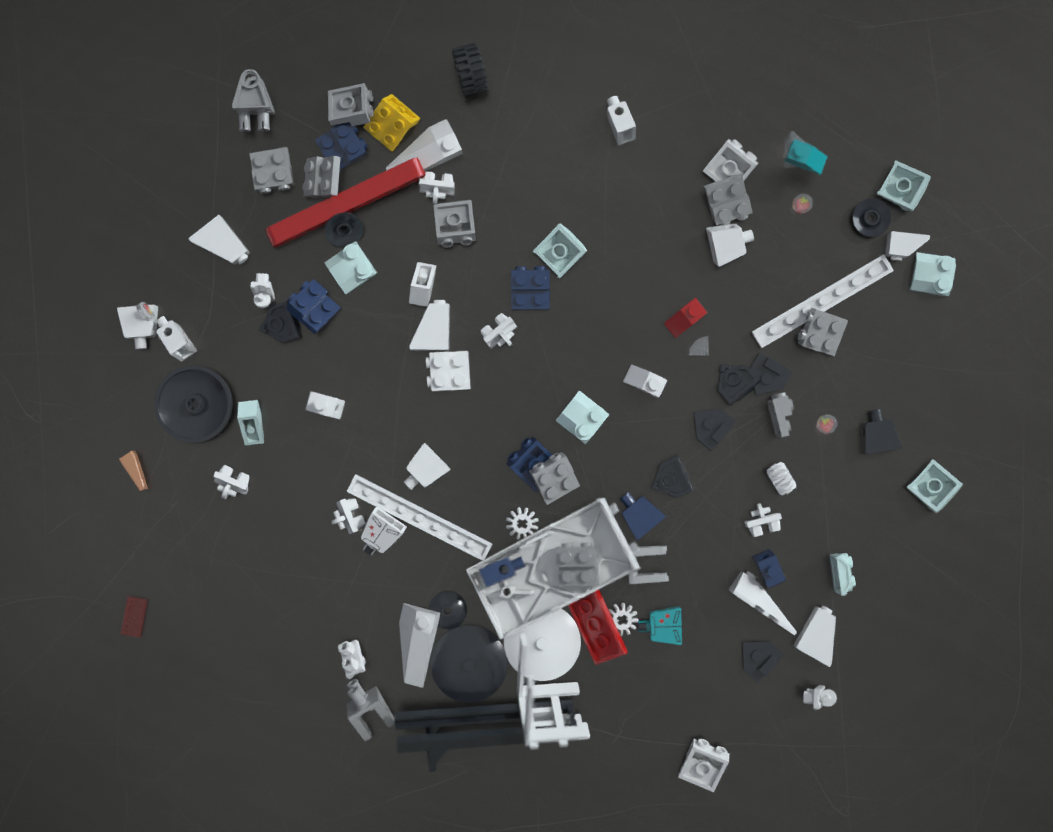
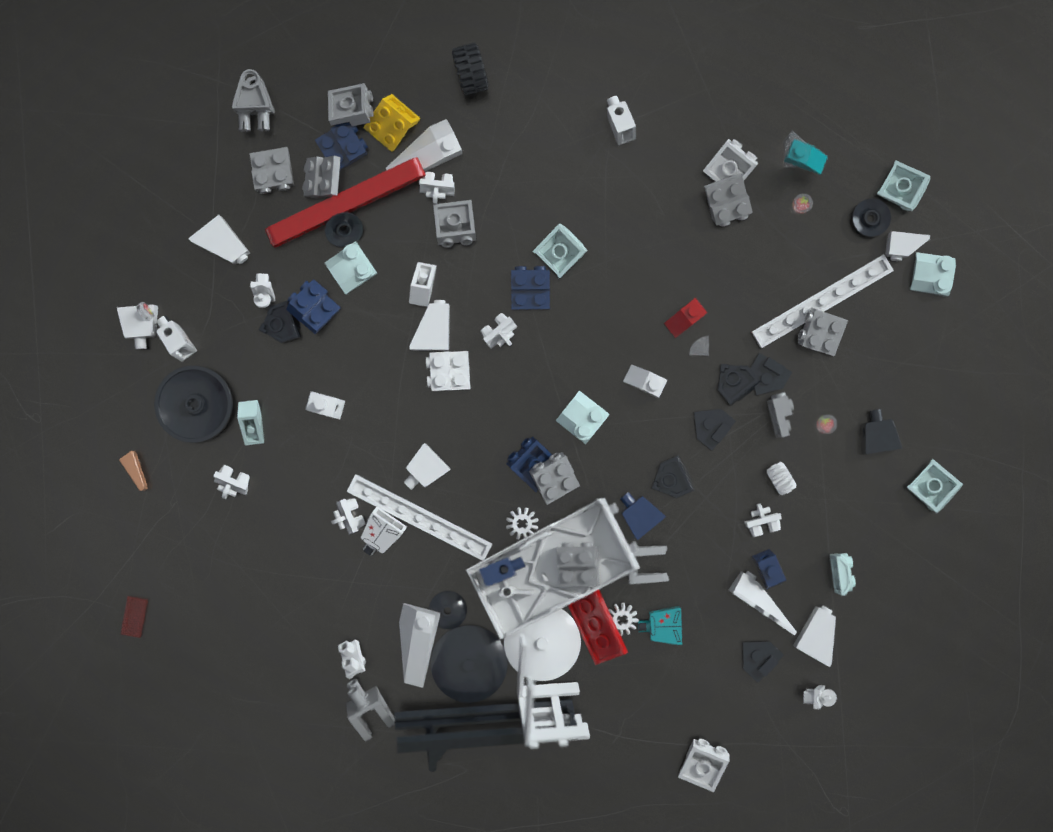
(728, 242): white torso -> none

